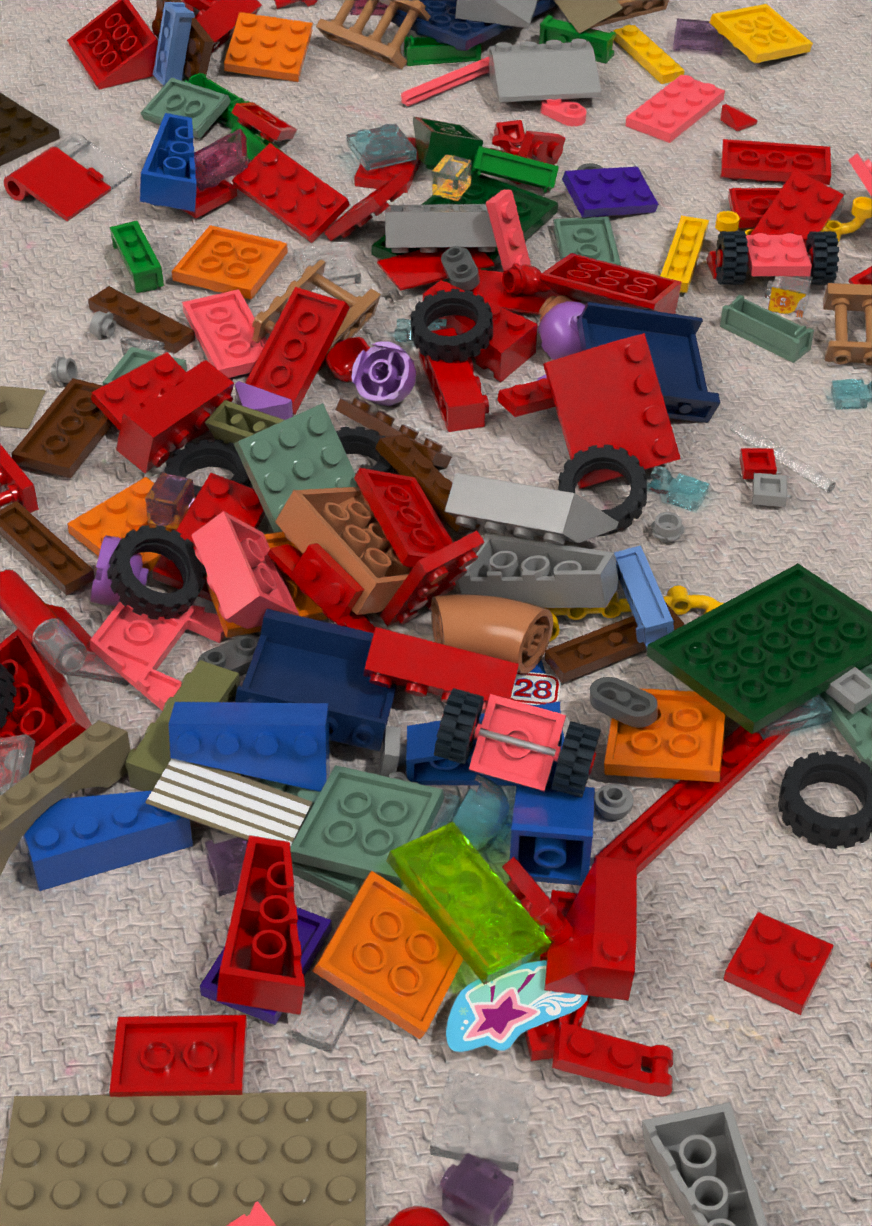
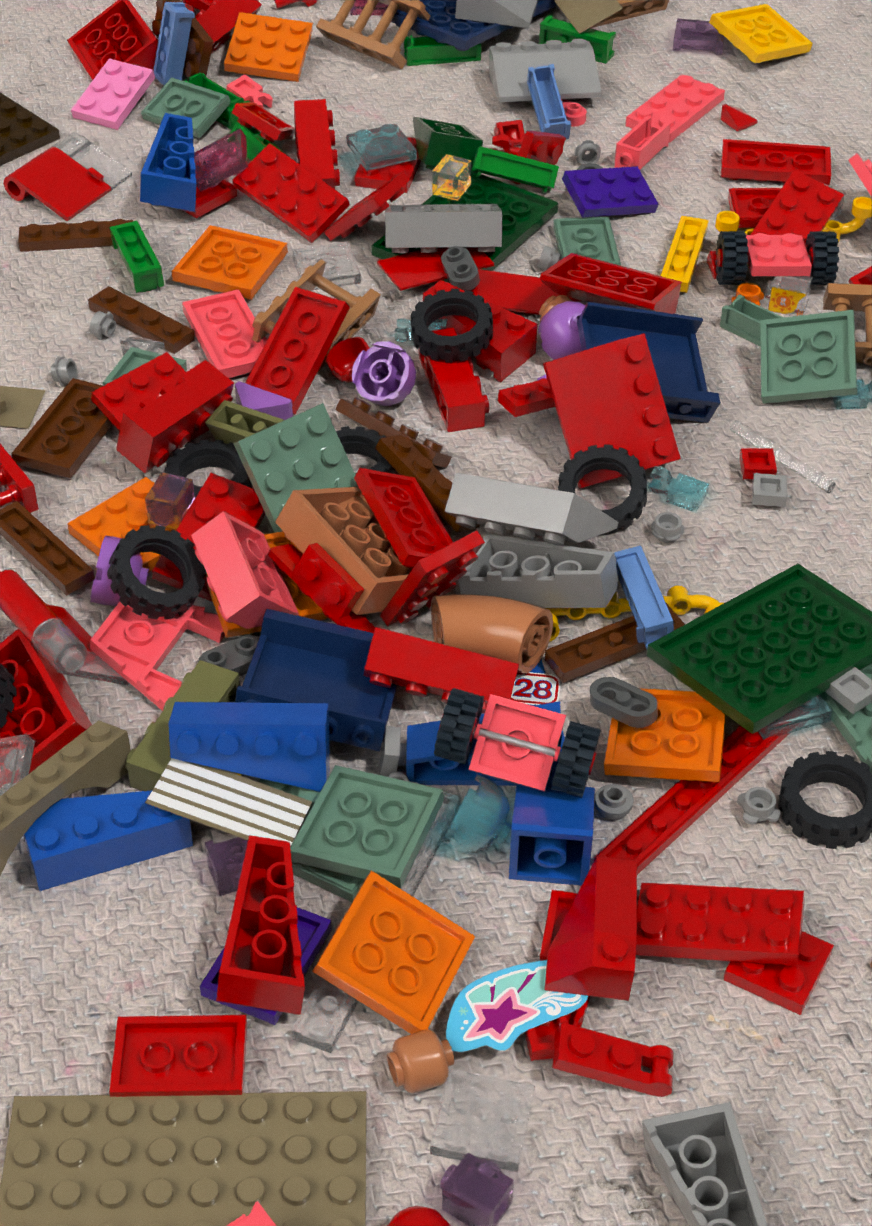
(67, 236): none -> reddish brown plate
(113, 94): none -> bright pink plate
(249, 91): none -> coral plate
(315, 140): none -> red wedge
(420, 1061): none -> nougat head
(445, 82): coral axle -> none
(468, 902): clear neon green plate -> none
(507, 229): coral plate -> none
(523, 280): red animal -> none
(537, 902): red plate -> none
(547, 101): none -> medium blue container
(548, 258): none -> light grey plate
(592, 157): none -> light grey plate
(639, 146): none -> coral window
(648, 54): yellow plate -> none
(720, 923): none -> red plate
(750, 292): none -> orange plate
(758, 805): none -> light grey plate
(808, 357): none -> sand green plate

